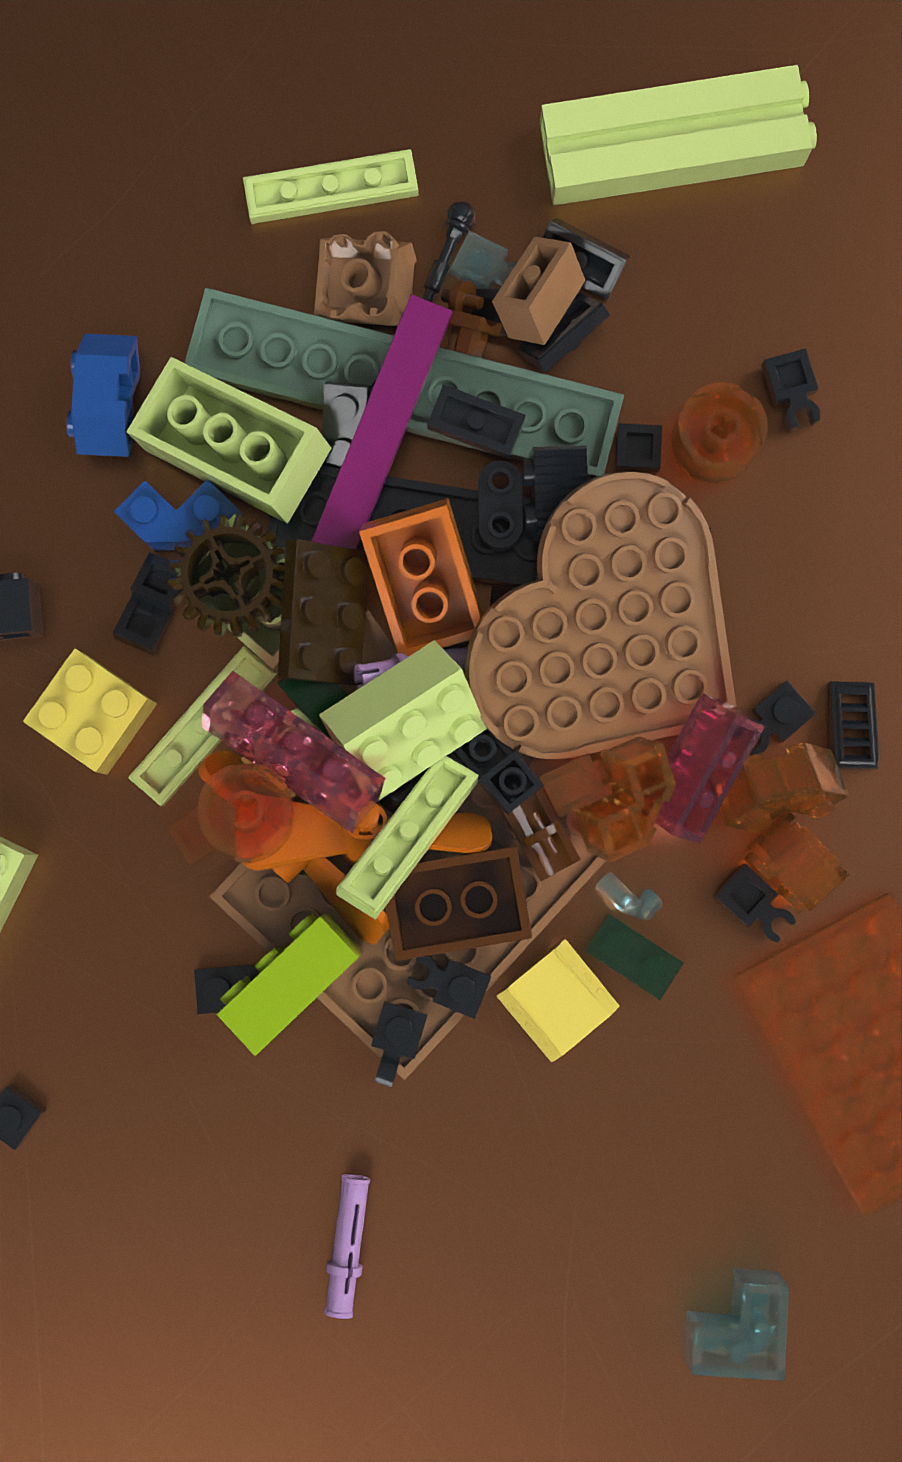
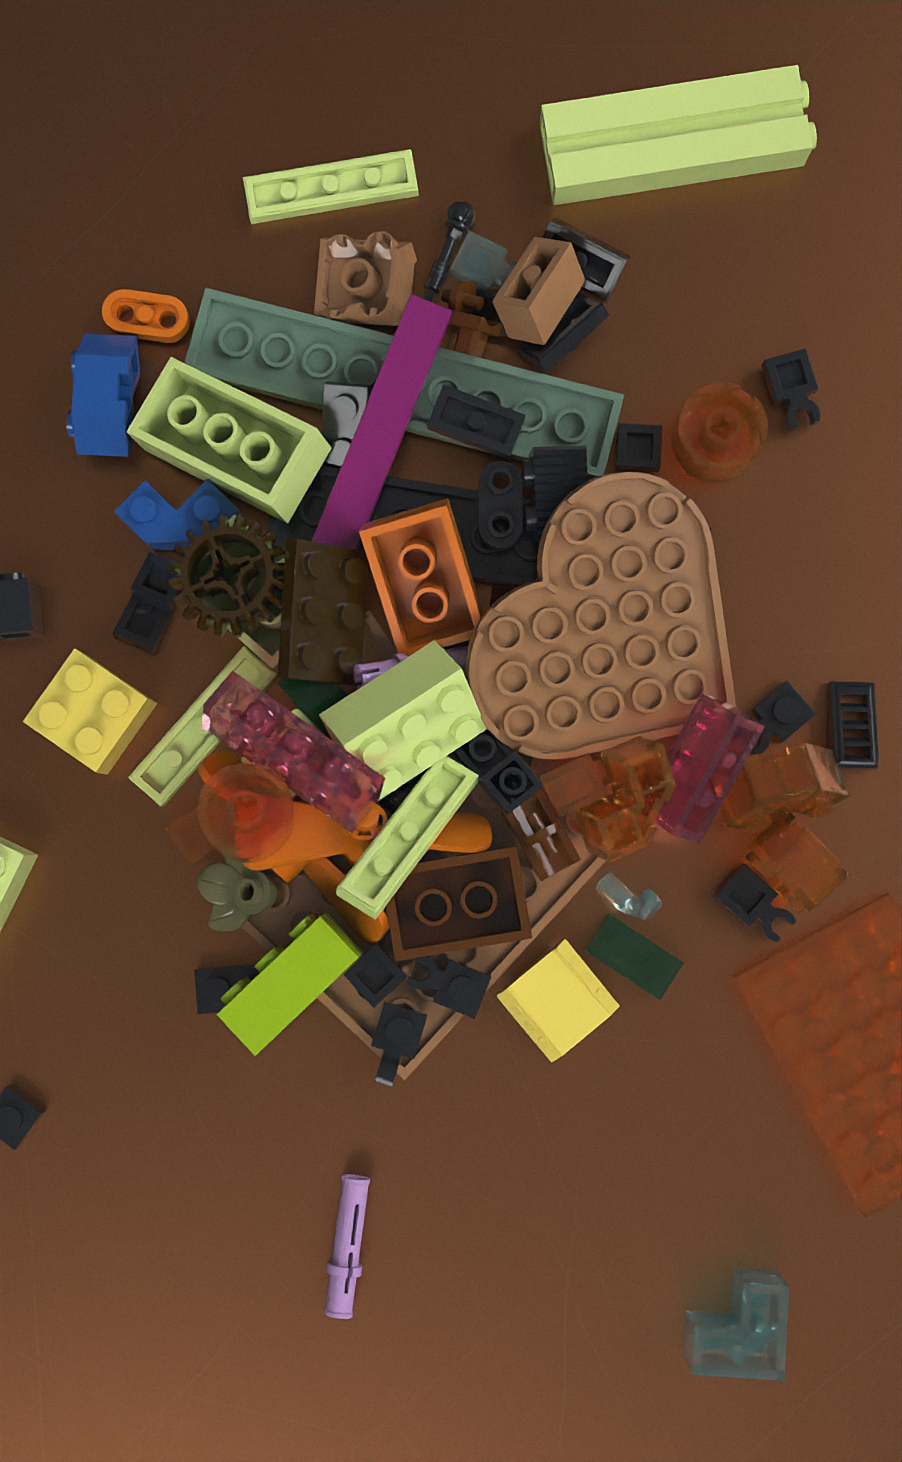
(148, 315): none -> orange plate
(230, 889): none -> olive plate
(375, 975): none -> black plate

